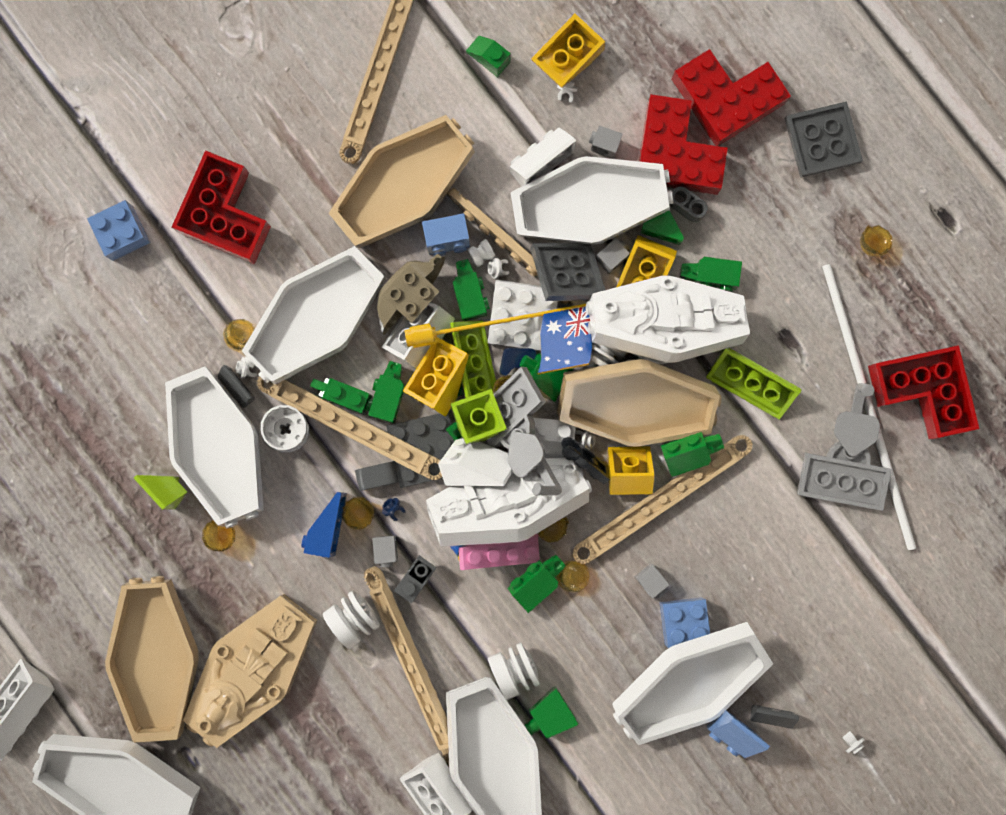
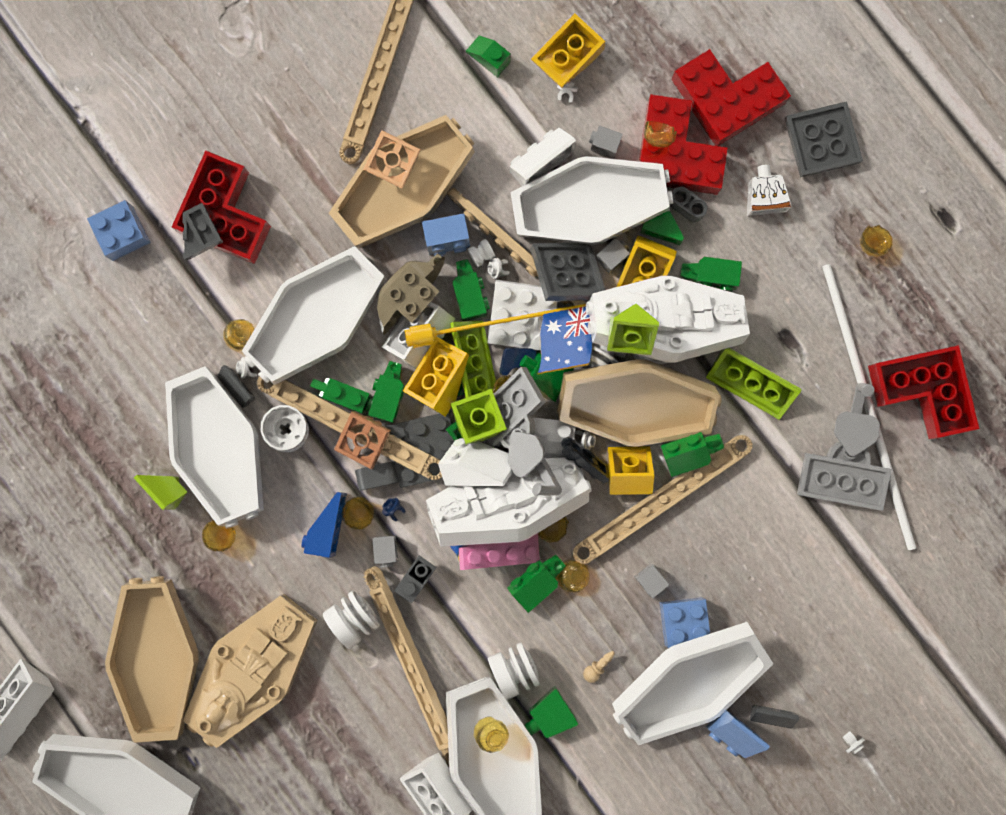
(198, 232): none -> dark grey wing
(371, 166): none -> light nougat piece
(382, 435): none -> nougat piece
(491, 734): none -> clear yellow hair
(592, 672): none -> tan bar
(632, 331): none -> lime slope
(659, 134): none -> clear yellow hair
(767, 193): none -> torso

